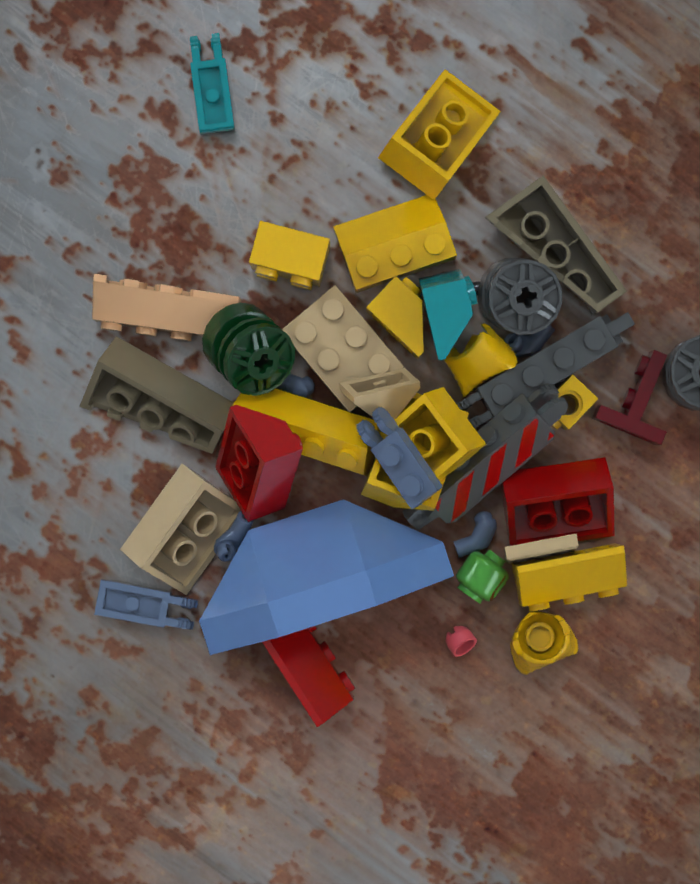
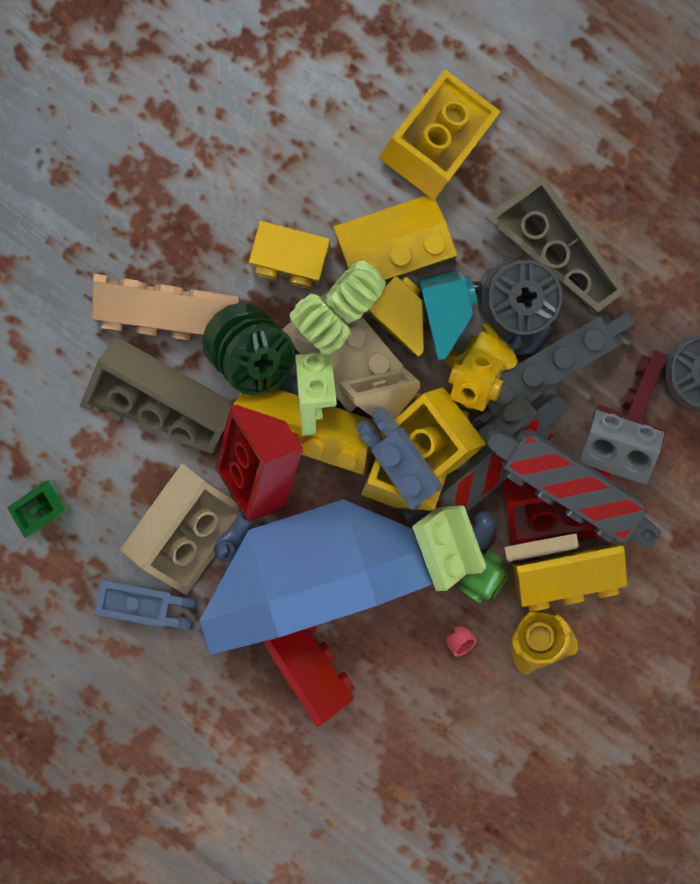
(39, 507): none -> green slope
(211, 88): teal hinge -> none
(315, 388): none -> yellowish green bracket
(320, 324): none -> yellowish green gear
(355, 291): none -> yellowish green gear
(448, 546): none -> yellowish green bracket
(476, 380): none -> yellow brick
(574, 485): none -> dark grey hinge
(582, 396): yellow brick -> none
(622, 447): none -> light grey brick

